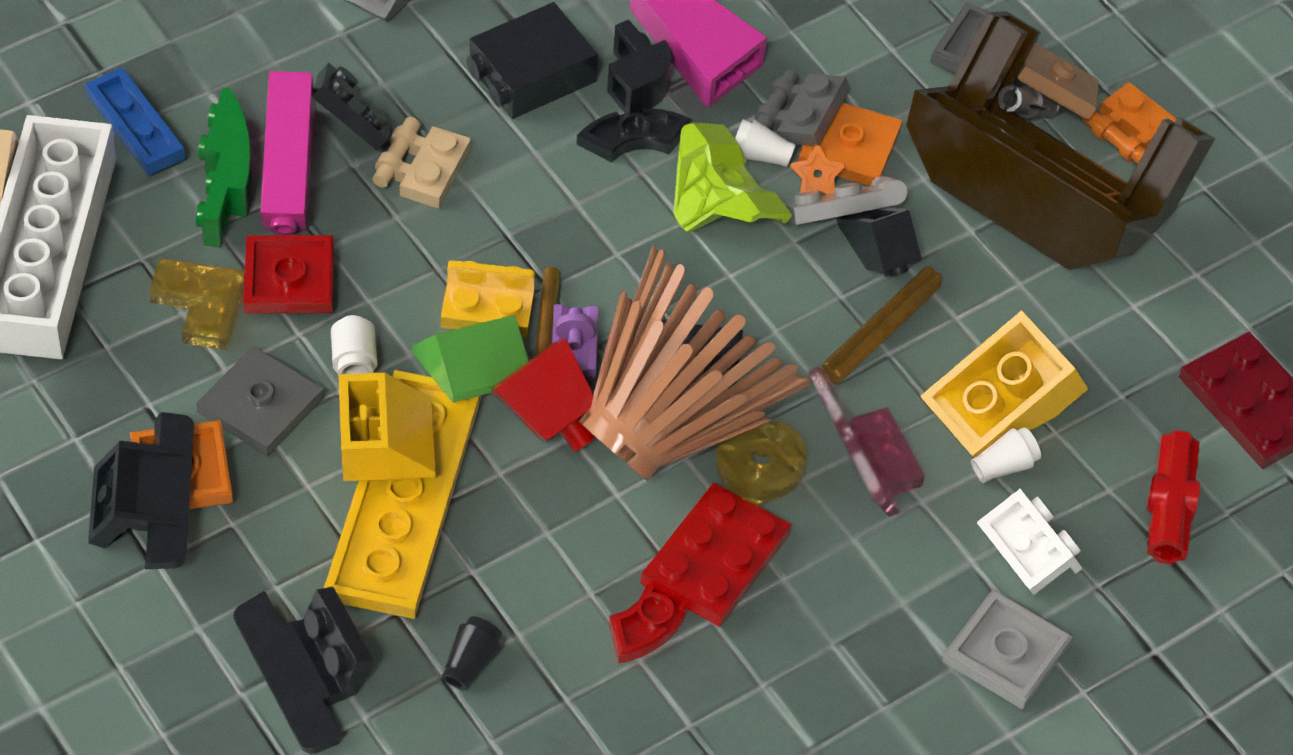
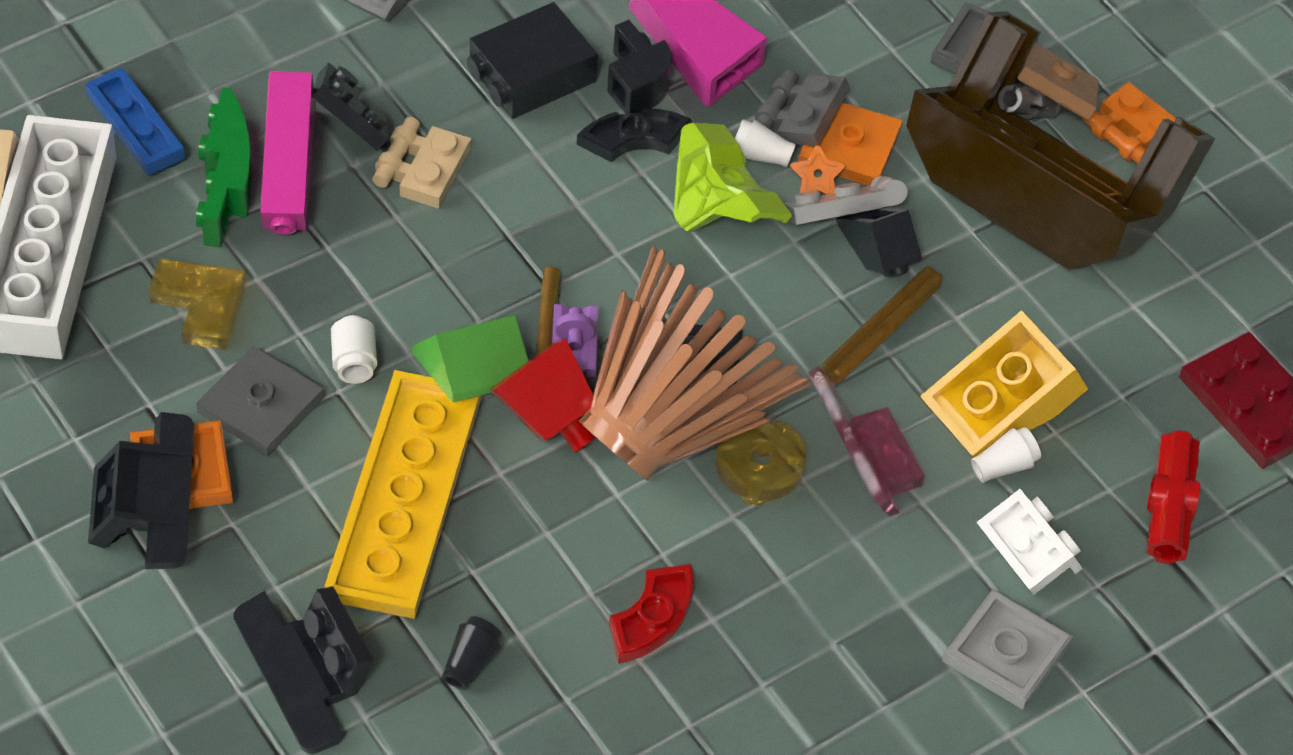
(288, 274): red plate -> none
(384, 429): yellow slope -> none
(487, 293): yellow bracket -> none
(716, 554): red plate -> none

